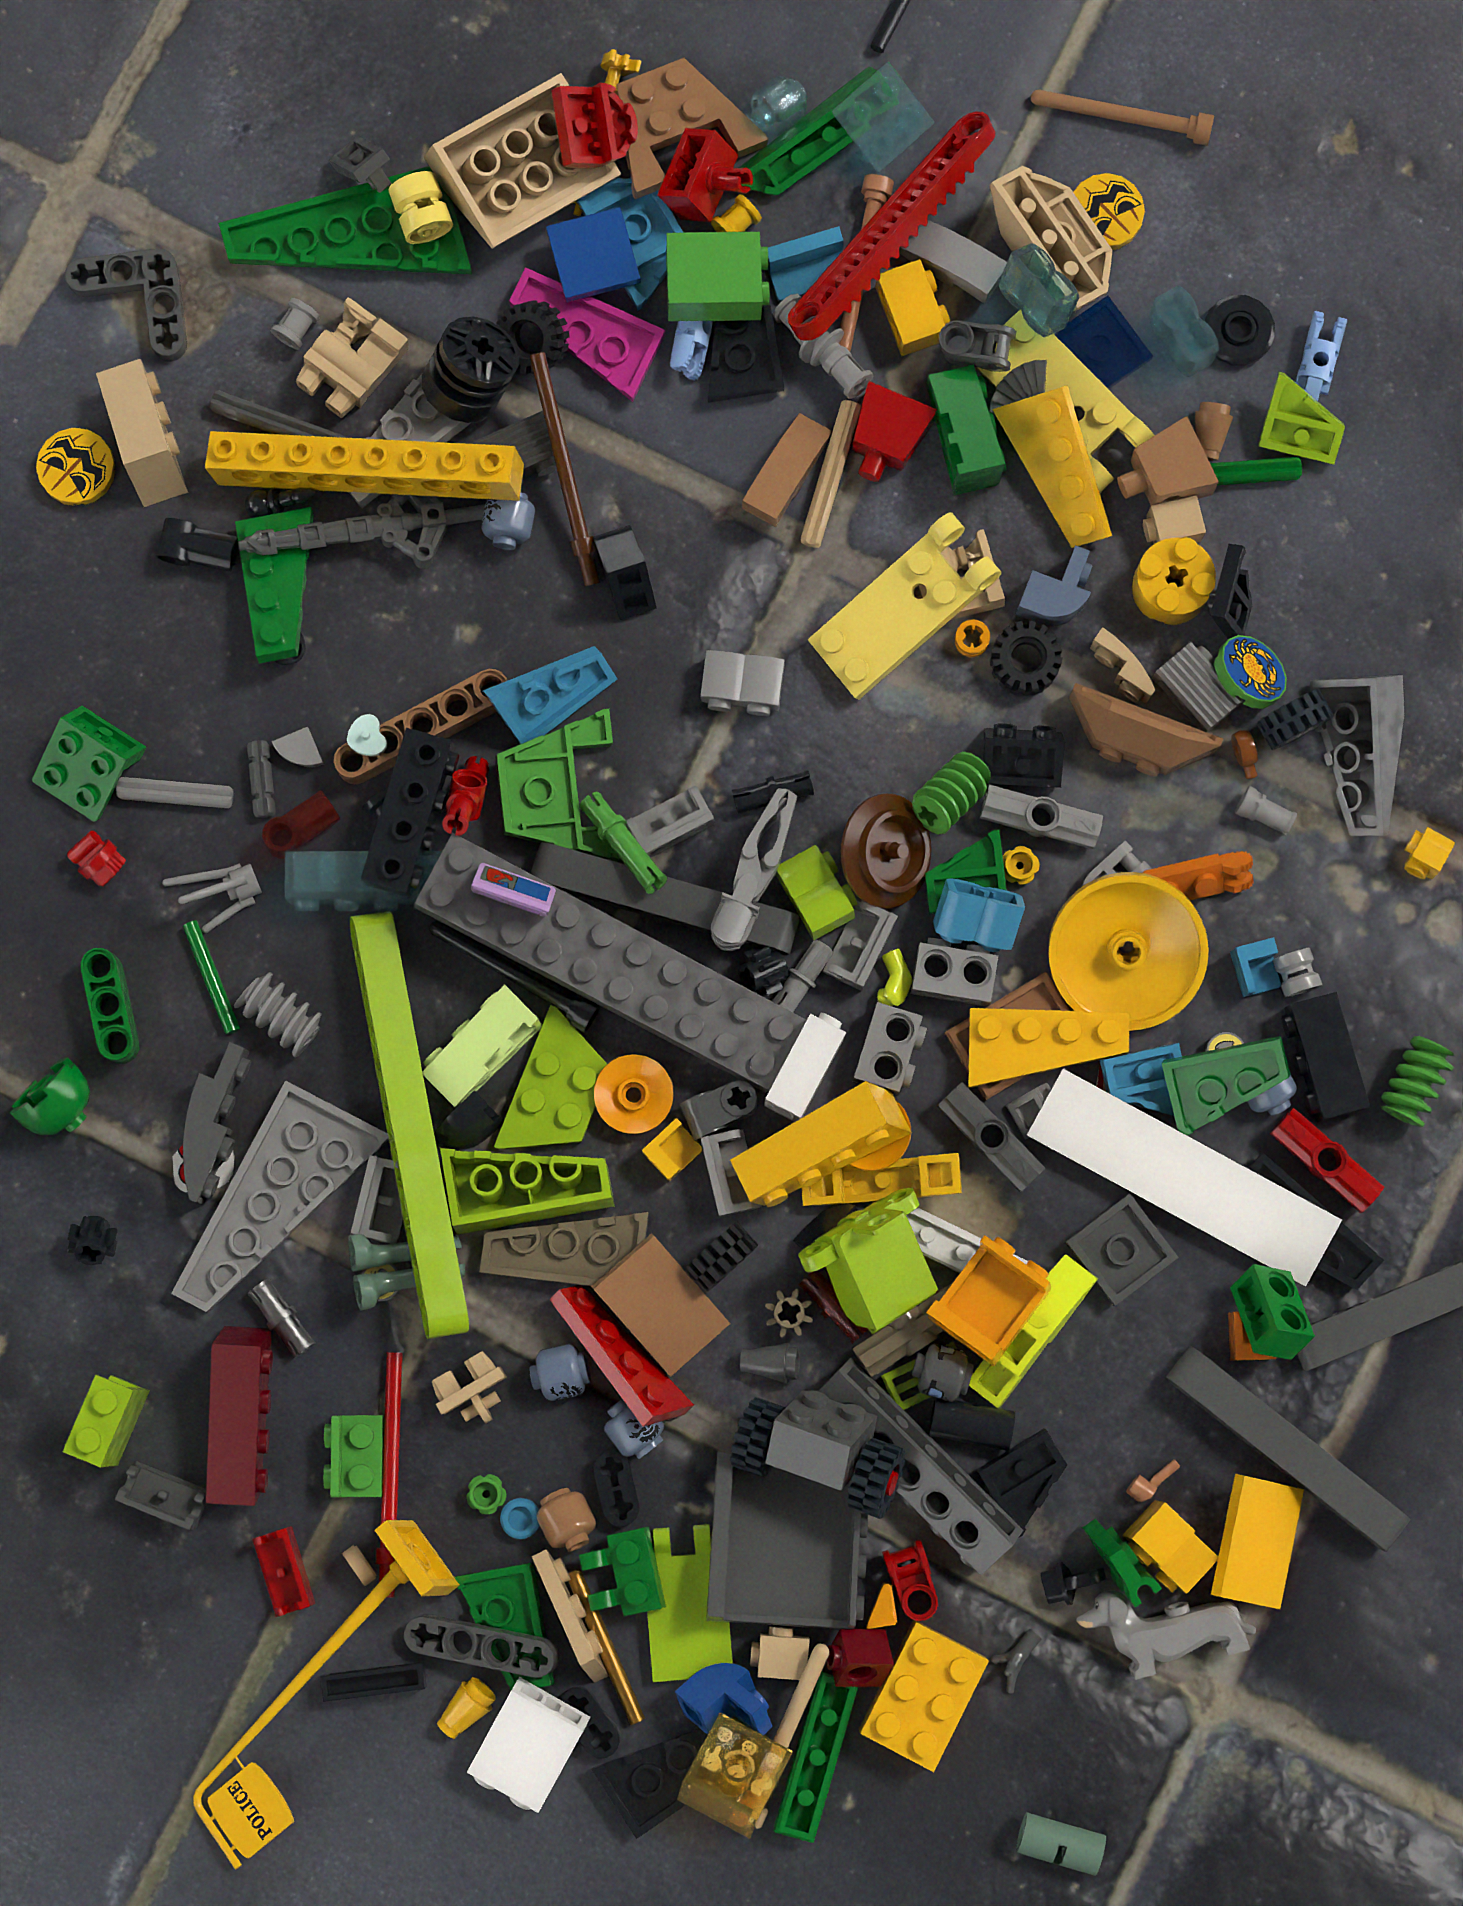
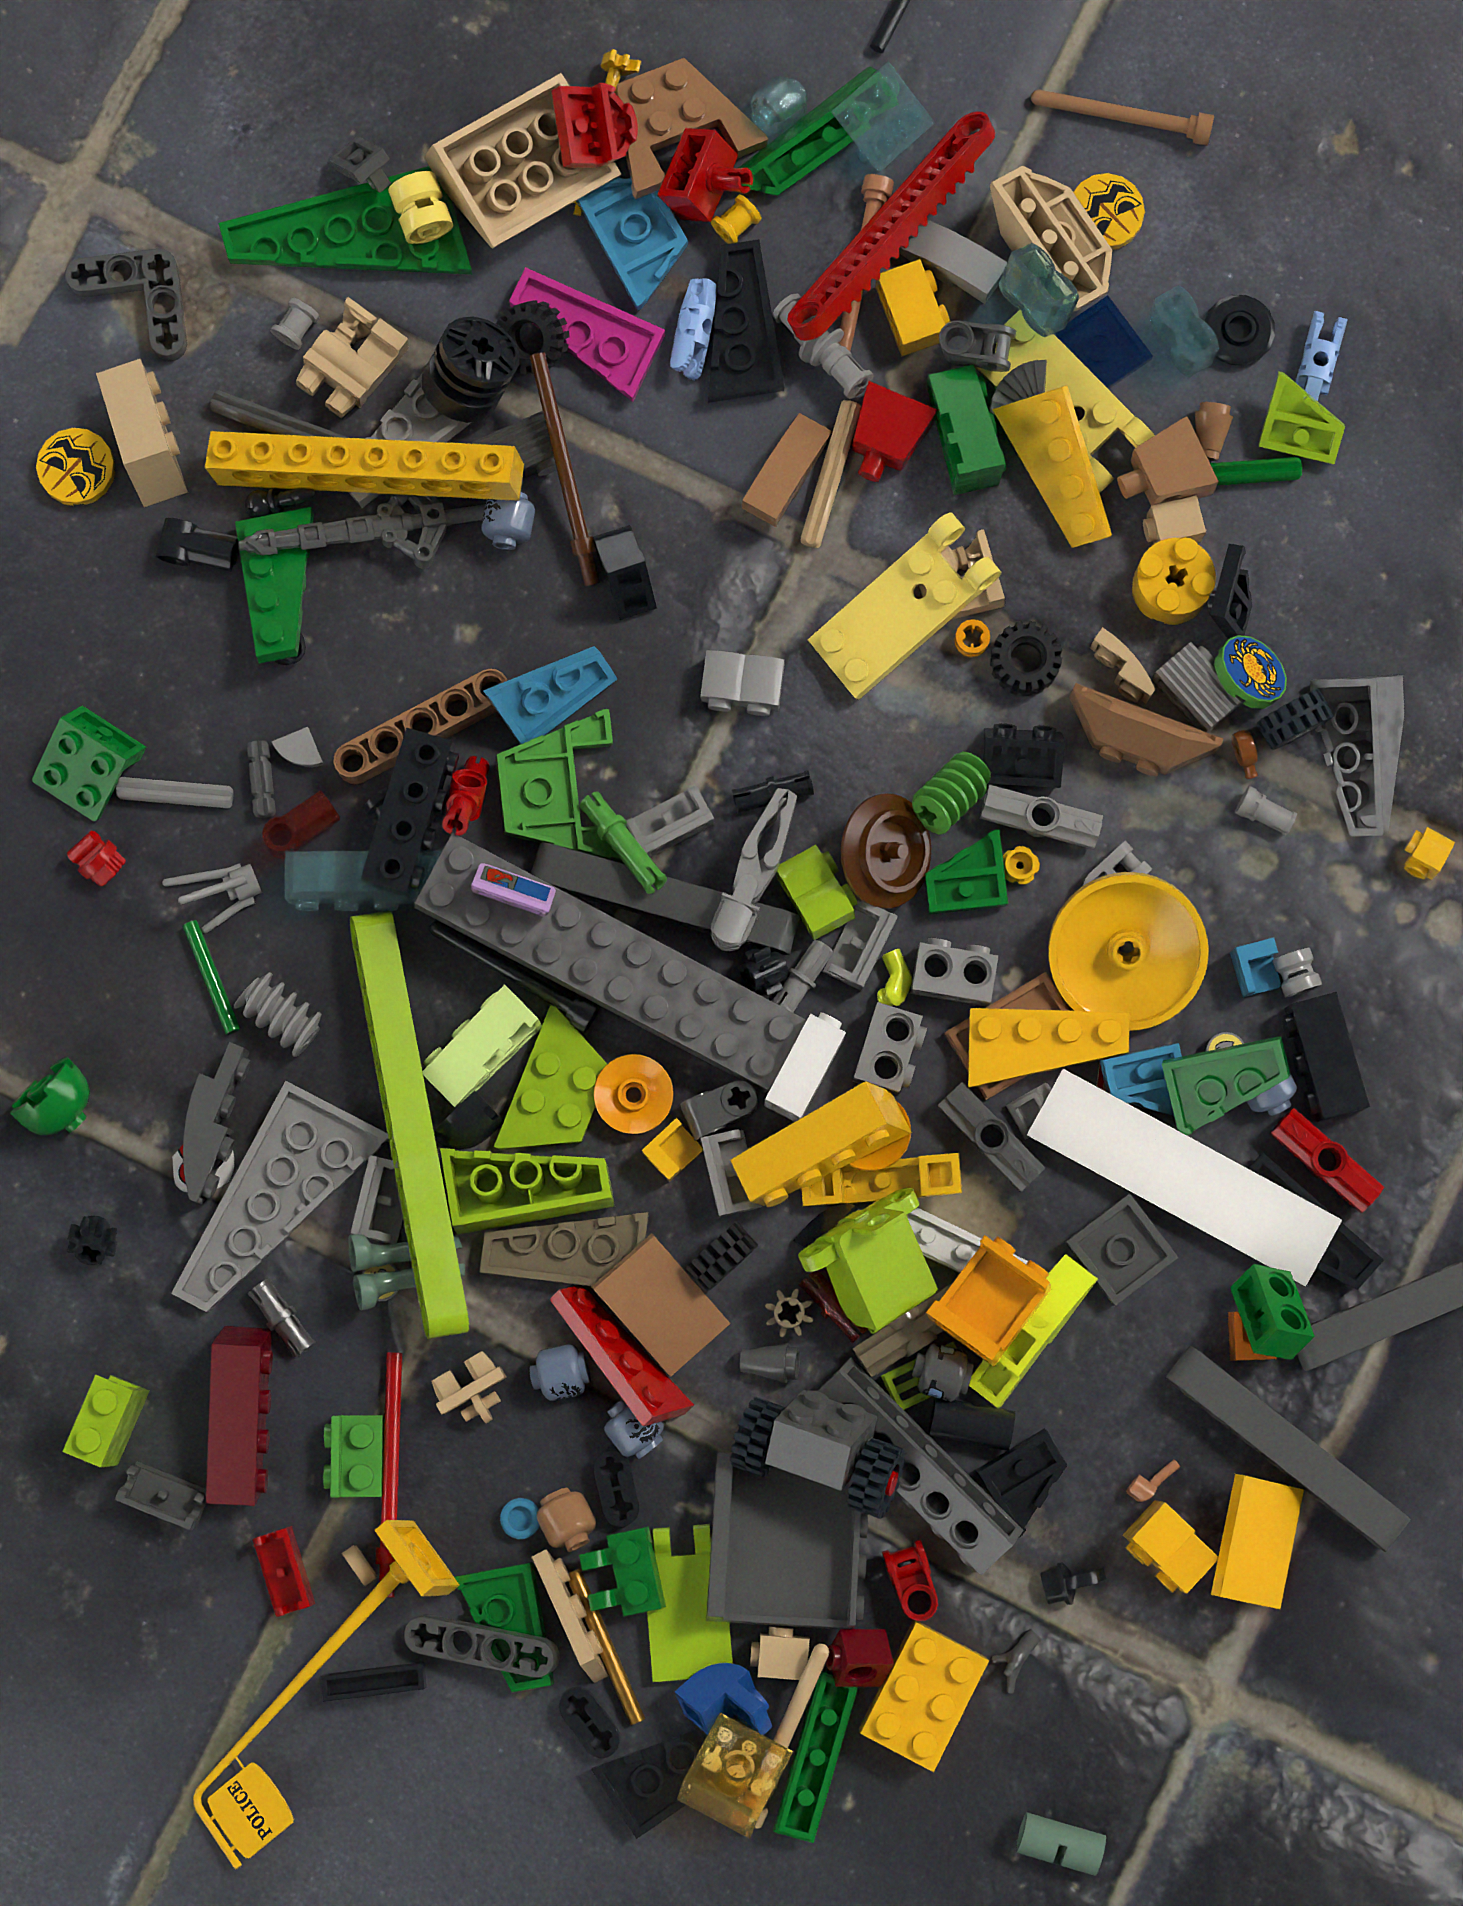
(99, 989): green beam -> none
(365, 736): light aqua piece -> none
(466, 1707): yellow cone -> none
(493, 1485): bright green plate -> none
(528, 1745): white brick -> none
(593, 254): blue tile -> none
(716, 276): bright green brick -> none
(800, 262): dark azure panel -> none
(884, 1609): light orange slope -> none
(978, 915): dark azure brick -> none
(1057, 601): sand blue brick -> none
(1123, 1563): green plate -> none
(1166, 1635): light grey animal -> none
(1205, 874): orange hinge -> none
(1416, 1080): bright green piece -> none

